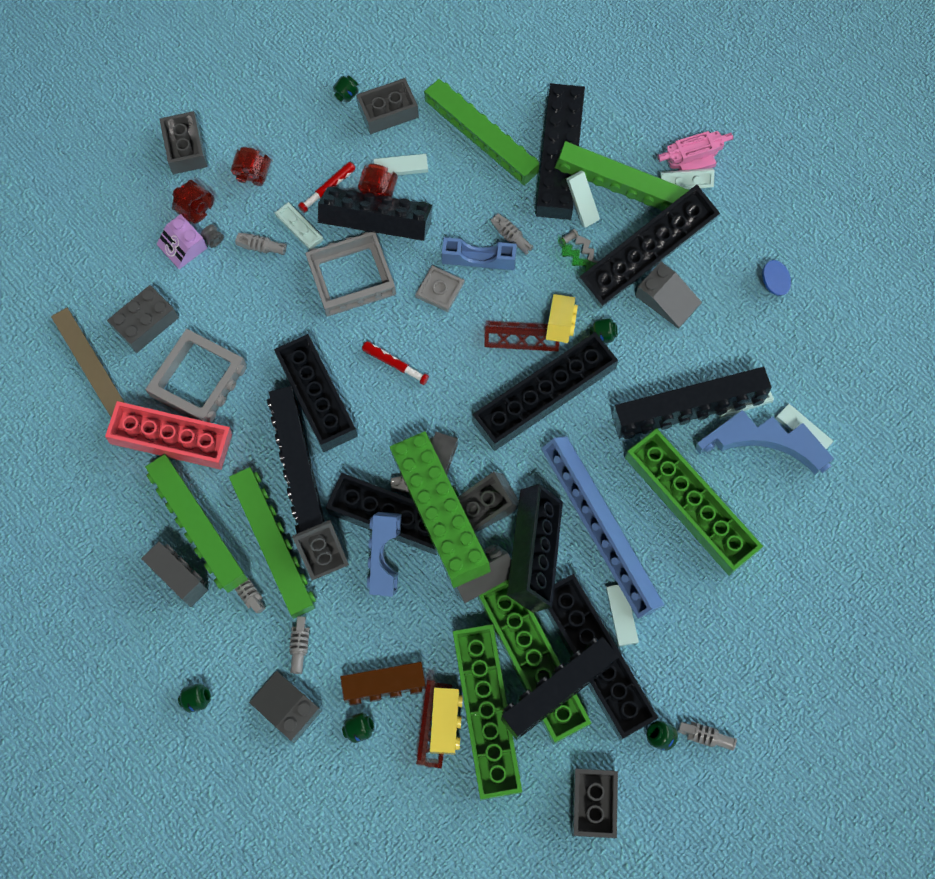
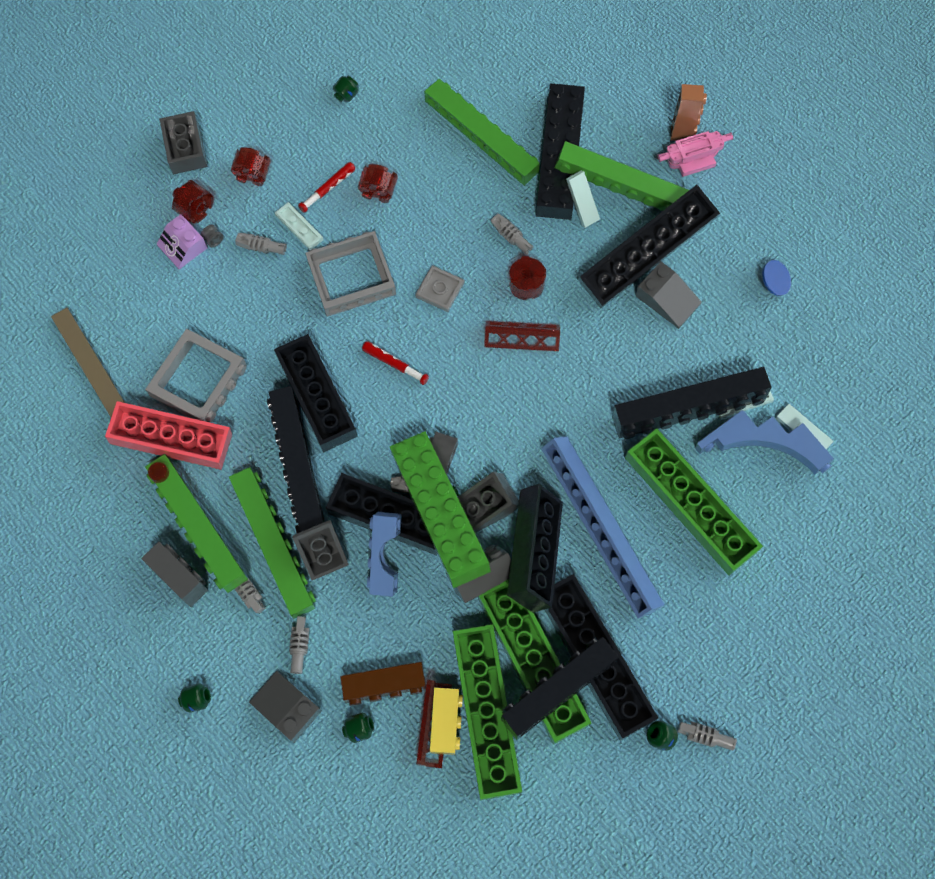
(143, 318): dark grey brick -> none
(158, 472): none -> clear red tile
(375, 213): black brick -> none
(387, 106): dark grey brick -> none
(404, 164): light aqua tile -> none
(499, 256): medium blue arch -> none
(527, 278): none -> clear red brick
(544, 391): black brick -> none
(561, 318): light yellow brick -> none
(567, 252): piece -> none
(595, 803): dark grey brick -> none
(605, 329): dark green head -> none
(622, 617): light aqua tile -> none
(688, 111): none -> nougat brick
(689, 178): light aqua tile -> none

